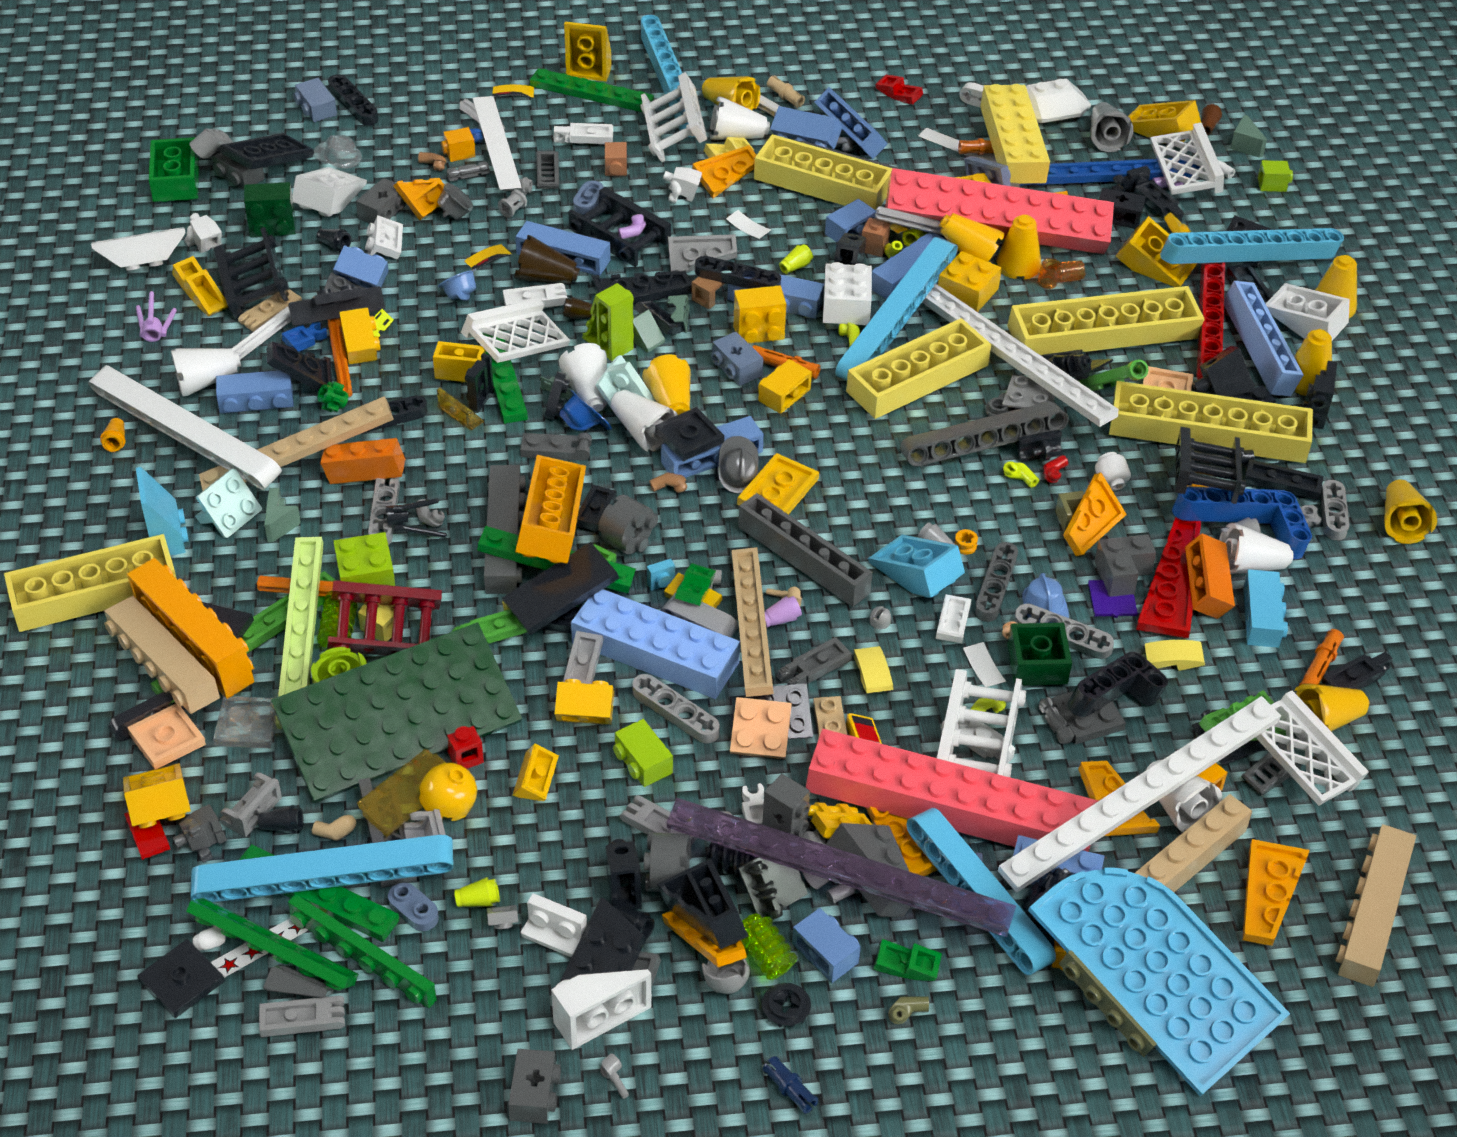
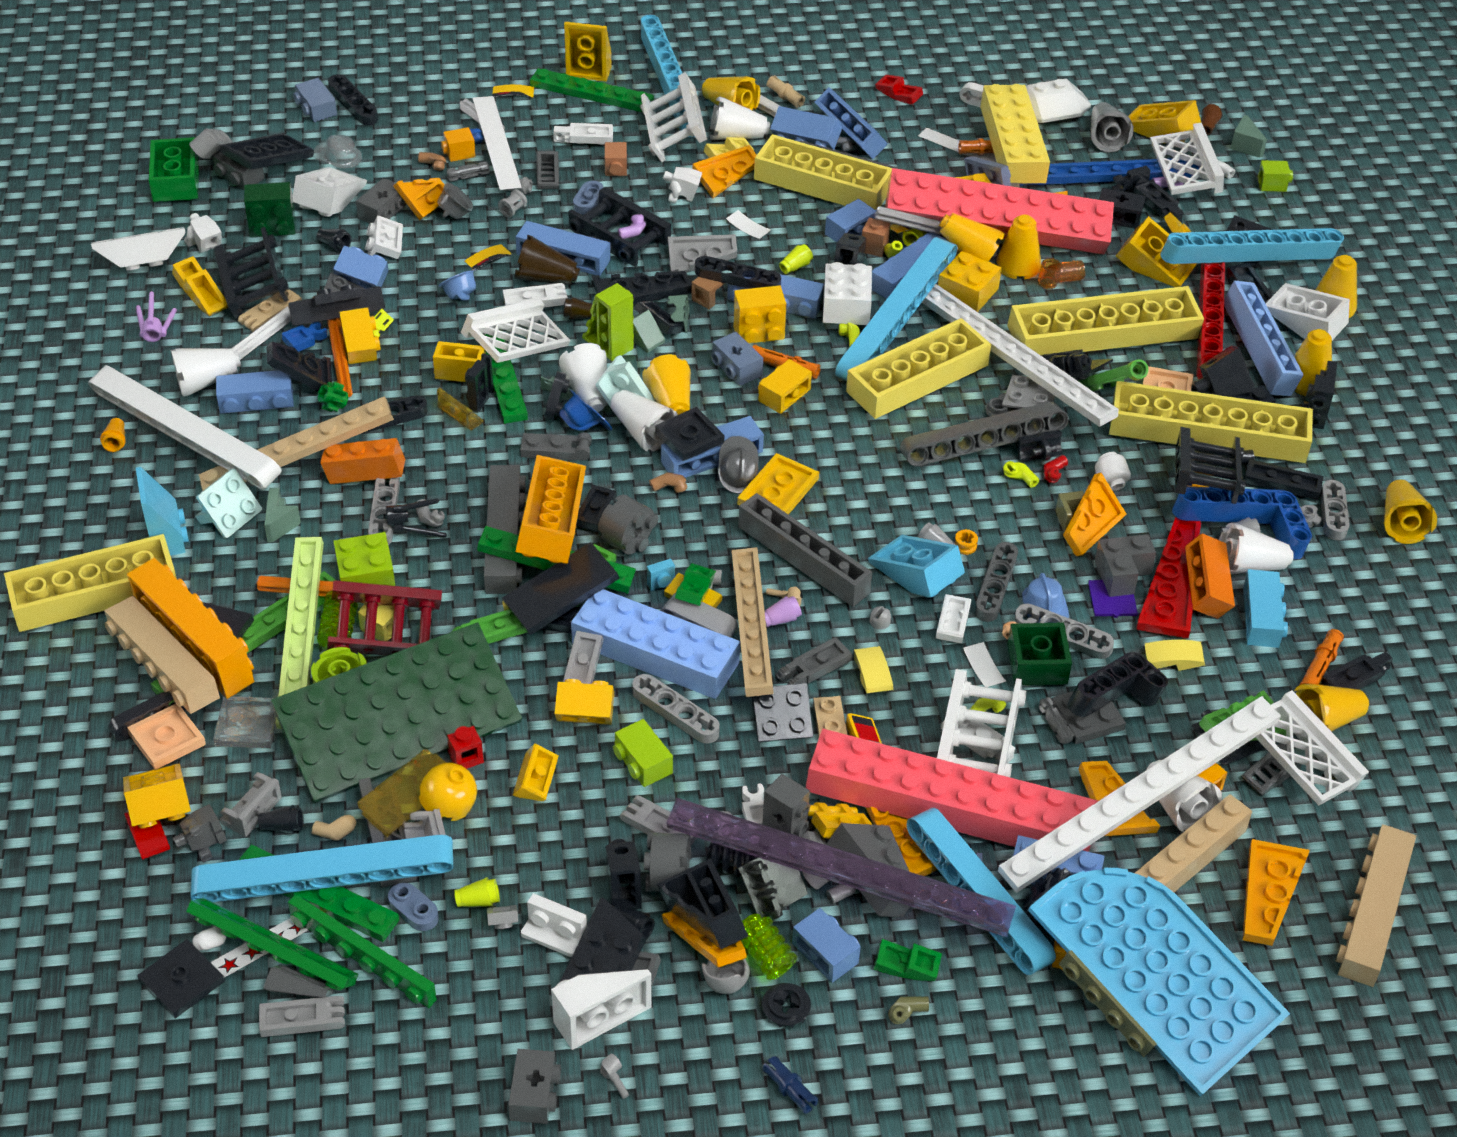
(760, 728): light nougat plate -> none

